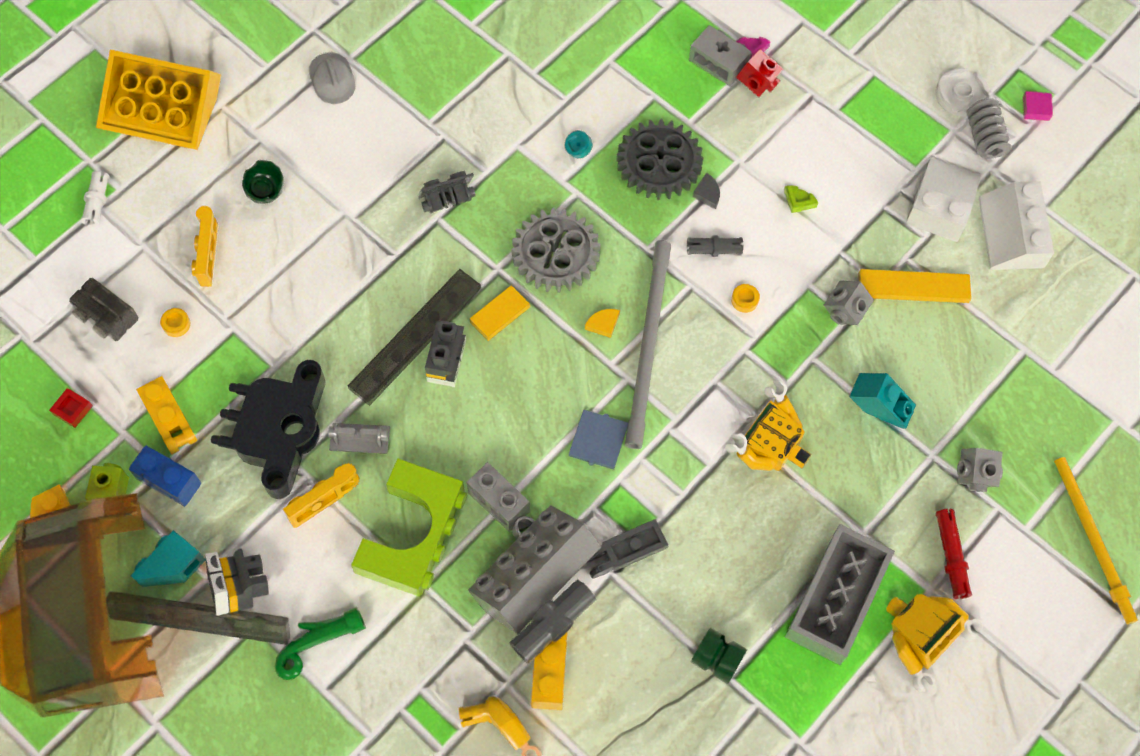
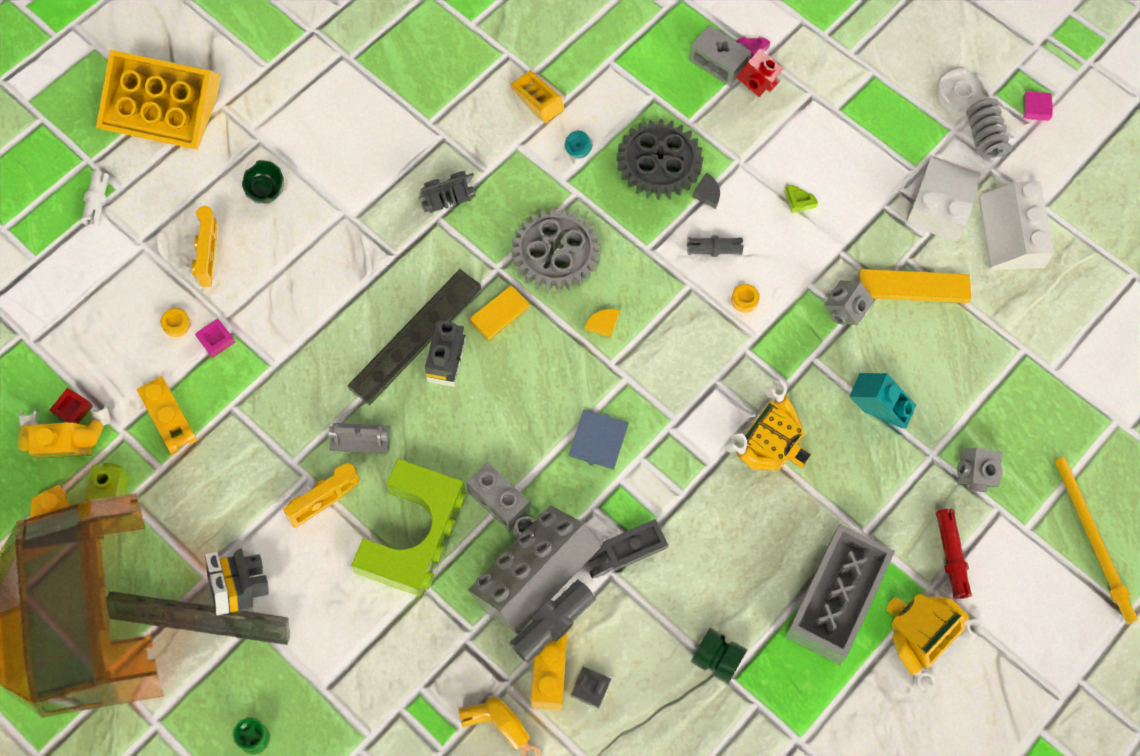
(60, 439): none -> yellow torso
(103, 309): clear smoke brick -> none
(165, 475): blue brick -> none
(169, 563): teal slope -> none
(215, 338): none -> dark pink tile
(246, 732): none -> green wheel
(264, 418): black piece -> none
(320, 633): green plant -> none
(332, 78): light grey piece -> none
(545, 109): none -> yellow slope
(590, 687): none -> dark grey tile
(636, 424): light grey piece -> none

